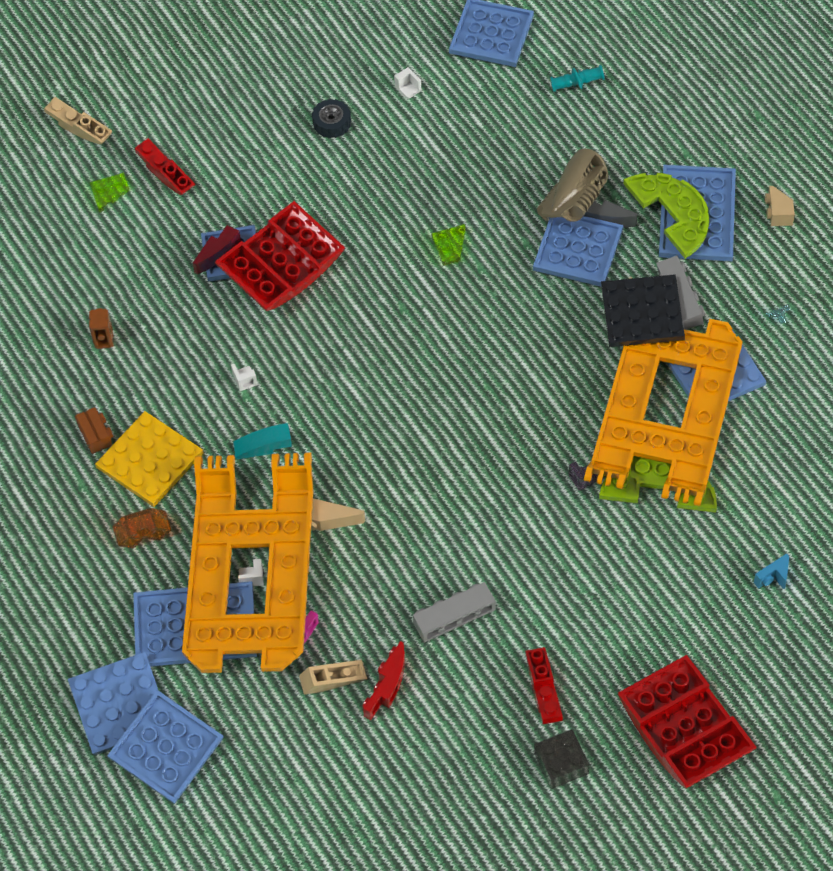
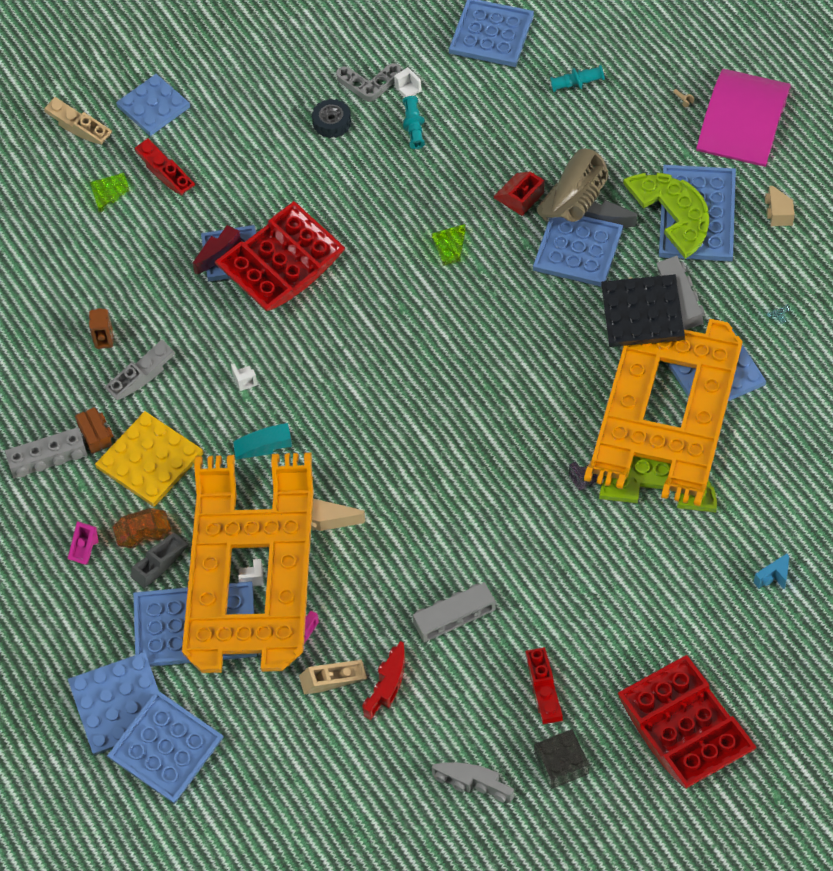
(45, 453): none -> light grey brick
(83, 540): none -> dark pink slope
(140, 373): none -> light grey slope
(153, 104): none -> medium blue plate
(158, 560): none -> dark grey slope
(368, 86): none -> light grey beam
(413, 122): none -> teal piece
(465, 776): none -> light grey slope
(521, 192): none -> red slope
(685, 98): none -> tan hand
(743, 117): none -> dark pink slope

